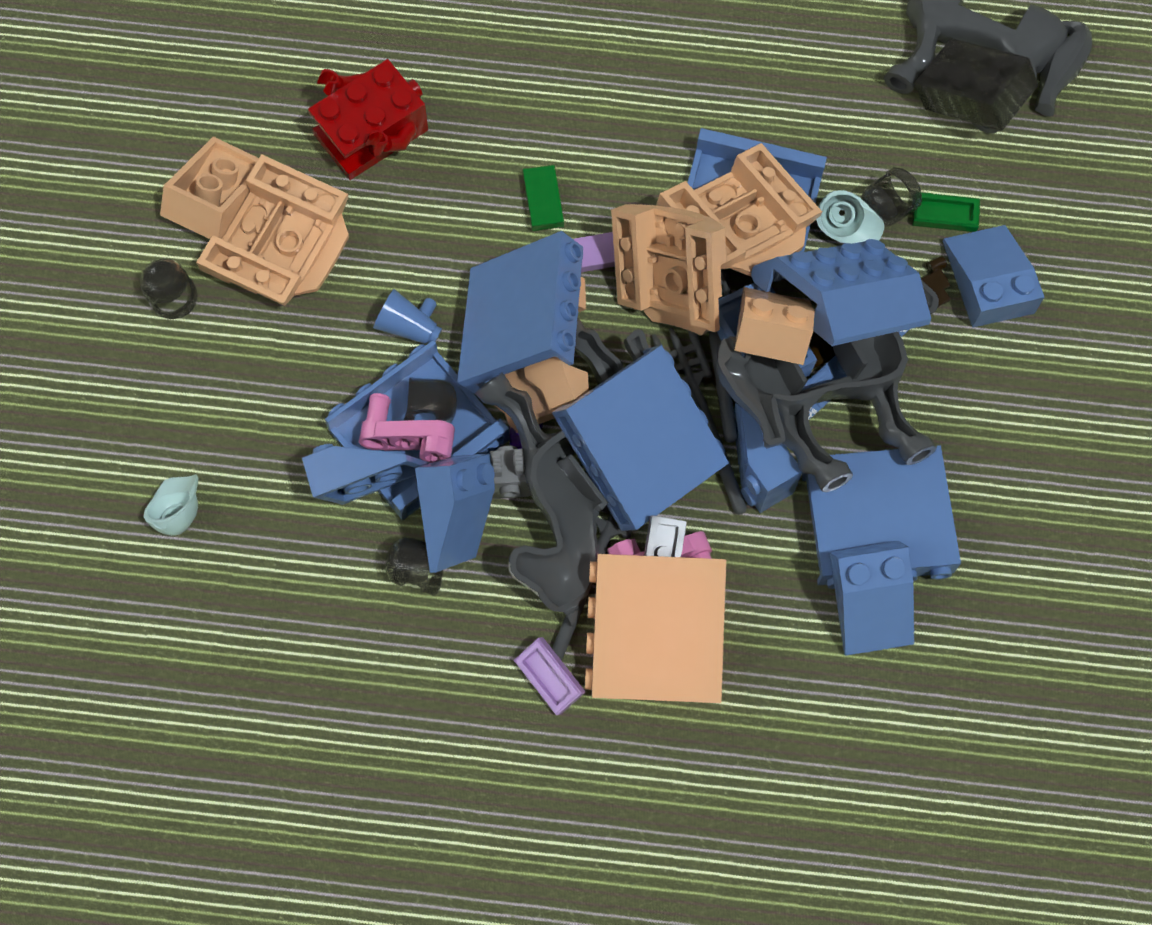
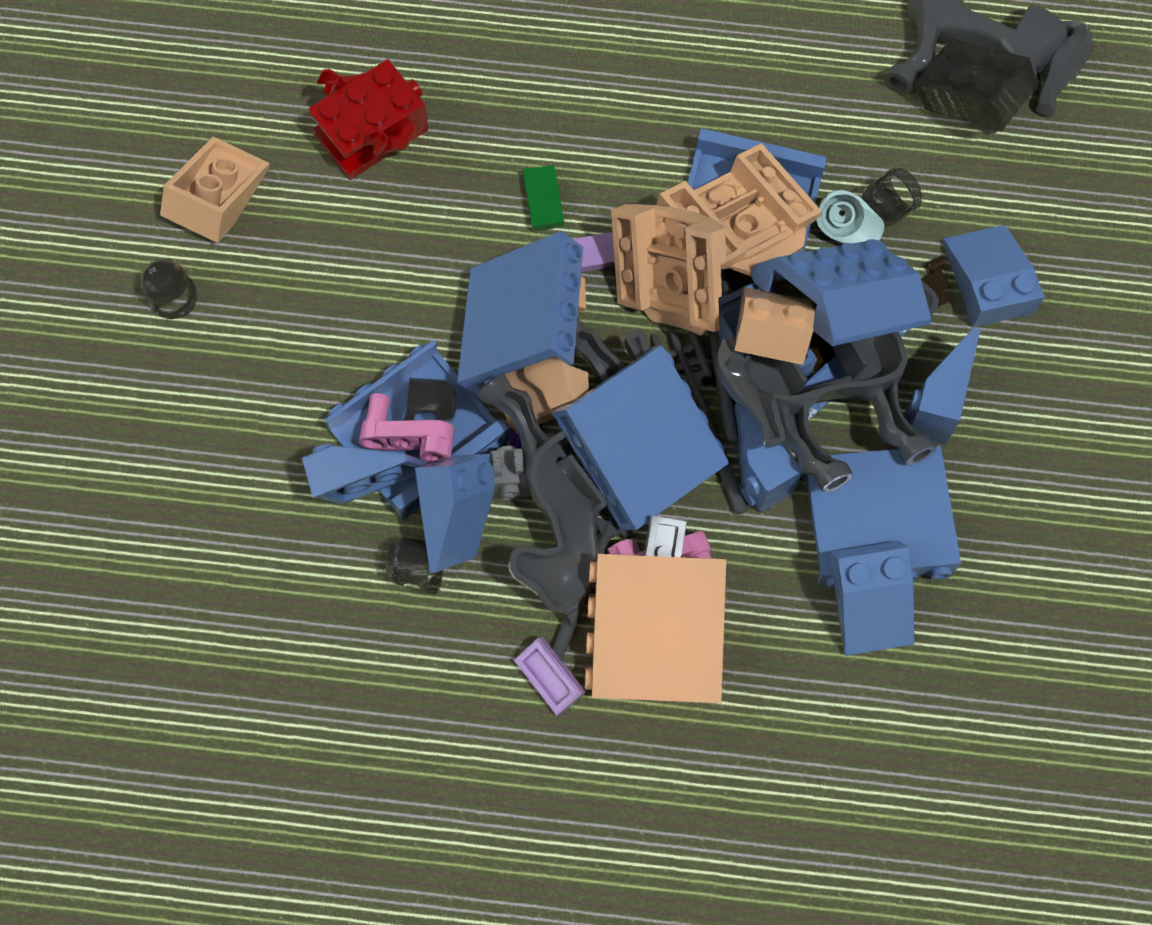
(173, 505): light aqua cap -> none
(281, 236): light nougat slope -> none
(406, 320): medium blue piece -> none
(940, 402): none -> medium blue slope
(947, 212): green tile -> none

